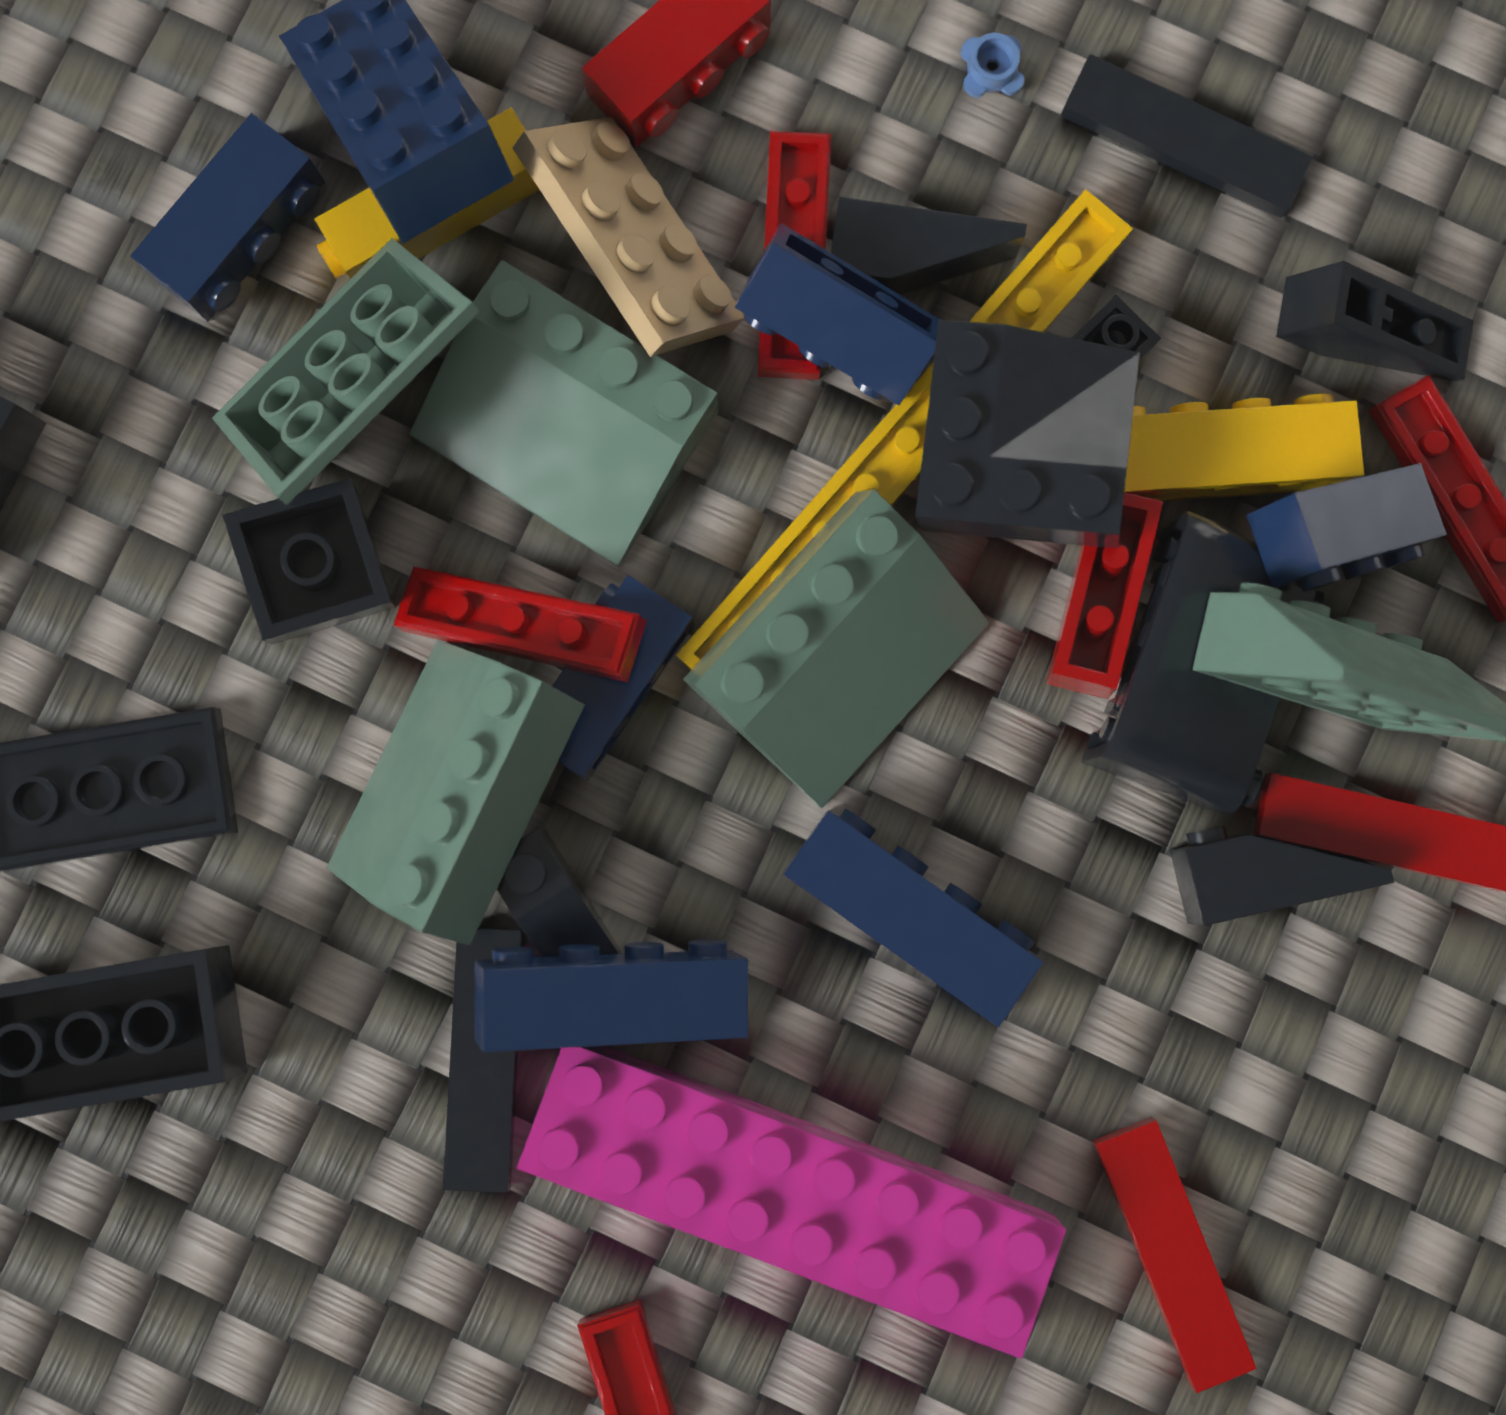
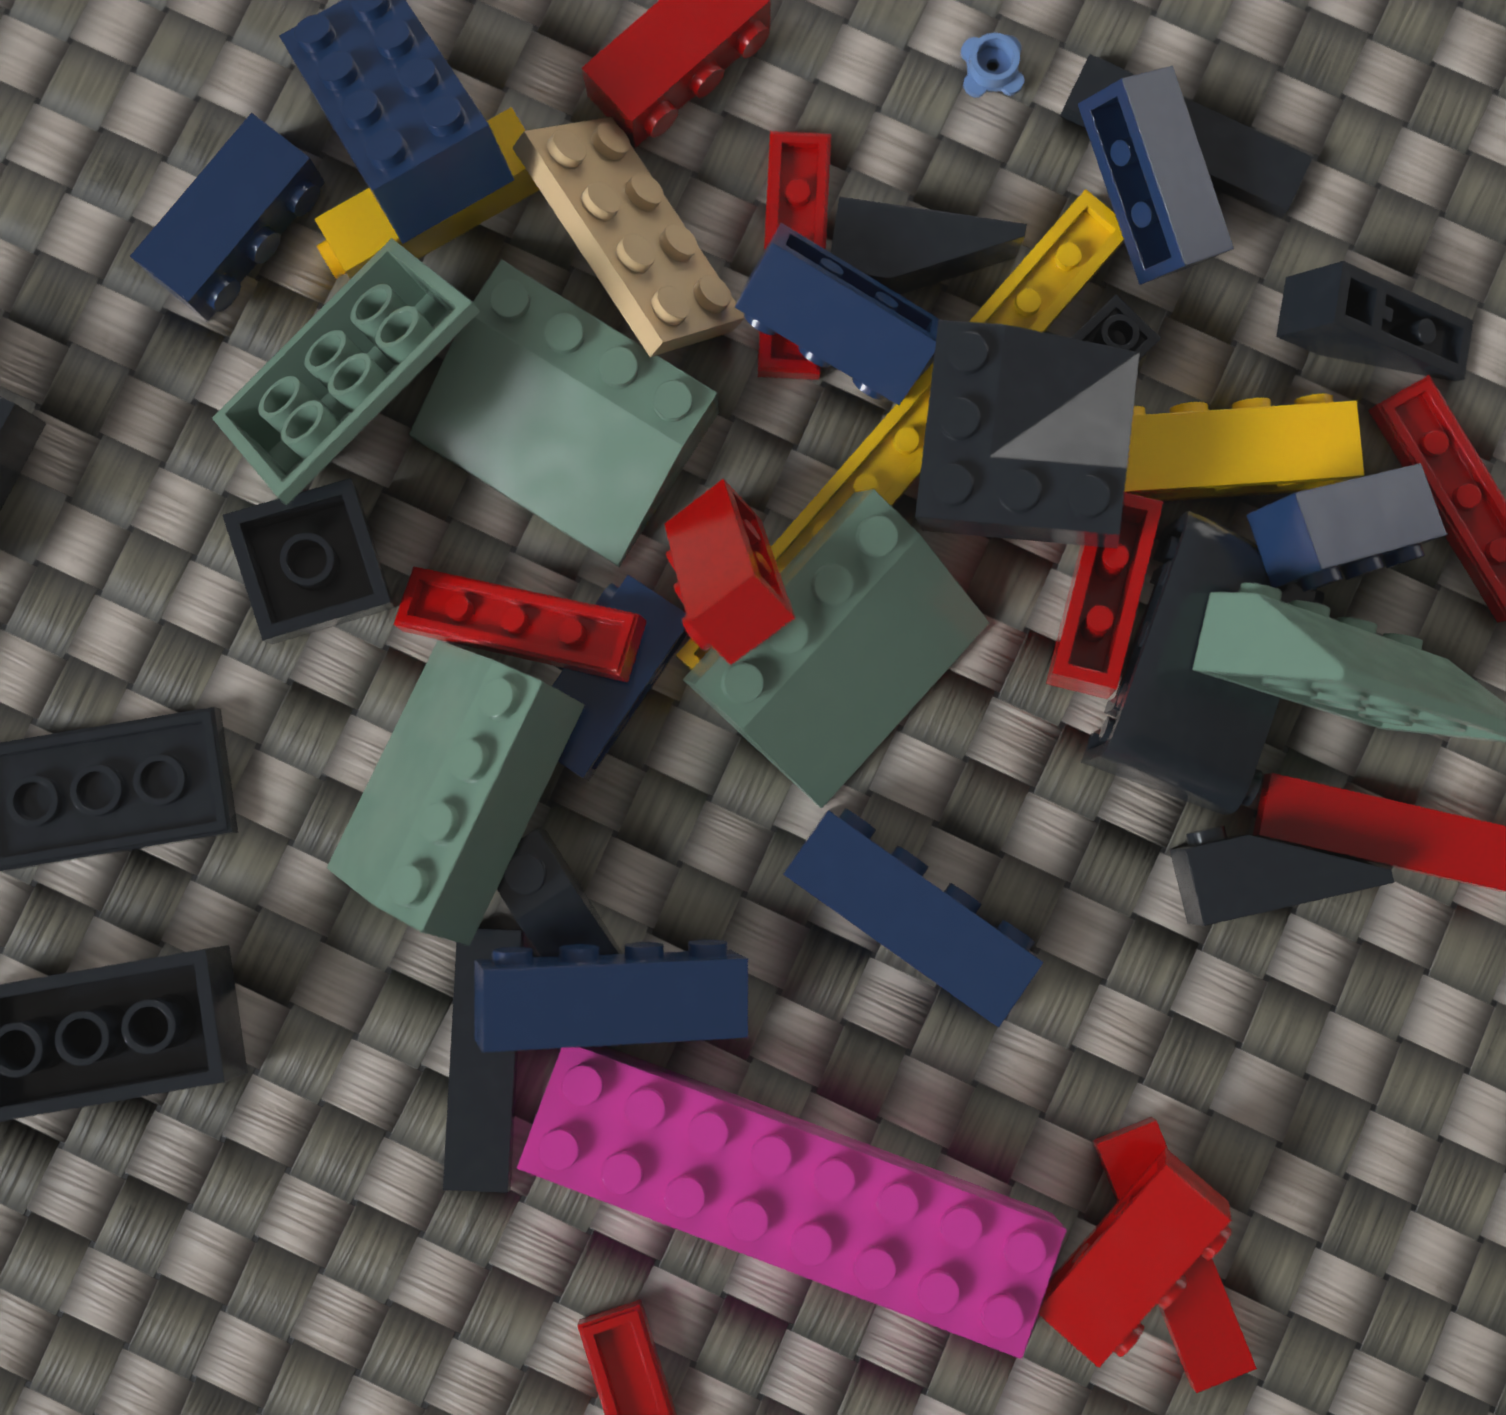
(726, 574): none -> red brick
(1136, 1259): none -> red brick
(1155, 174): none -> dark blue brick

